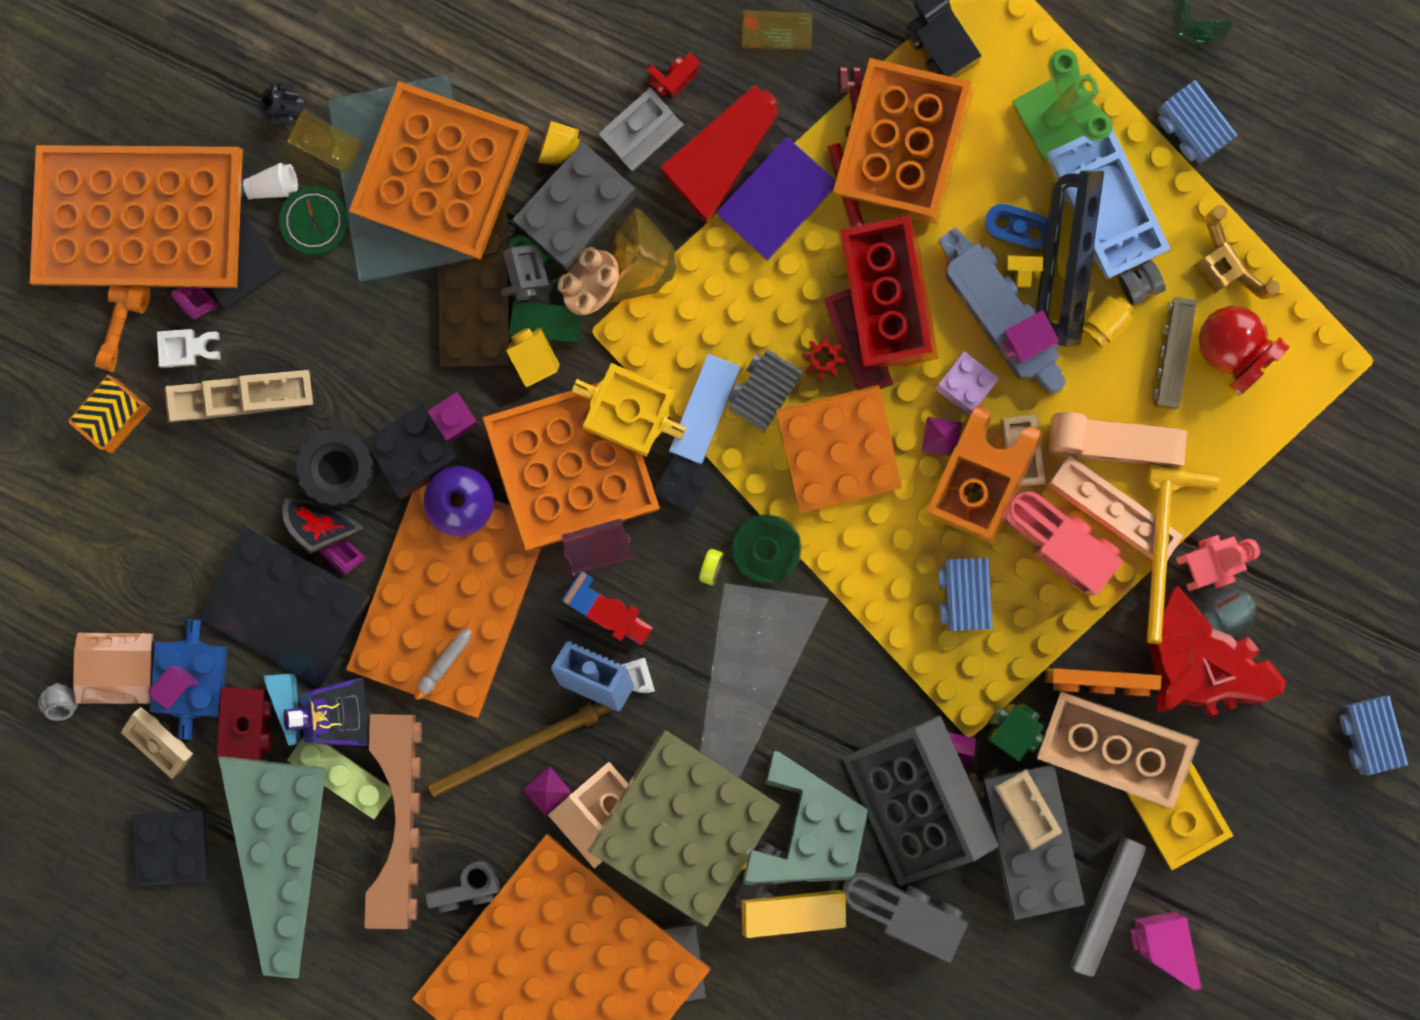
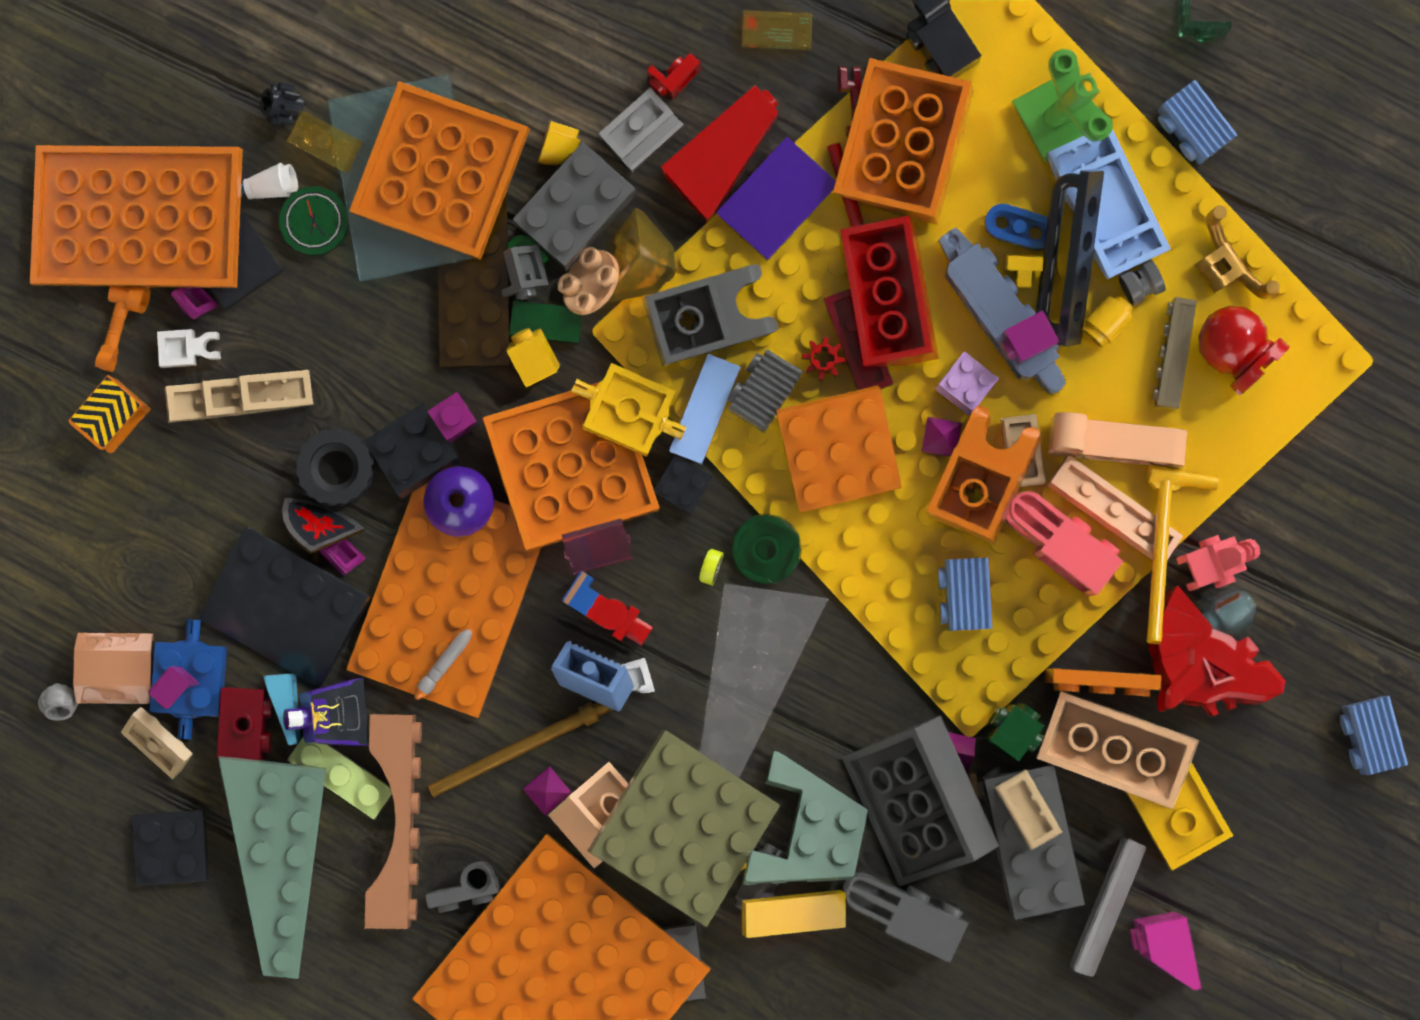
(716, 316): none -> dark grey brick

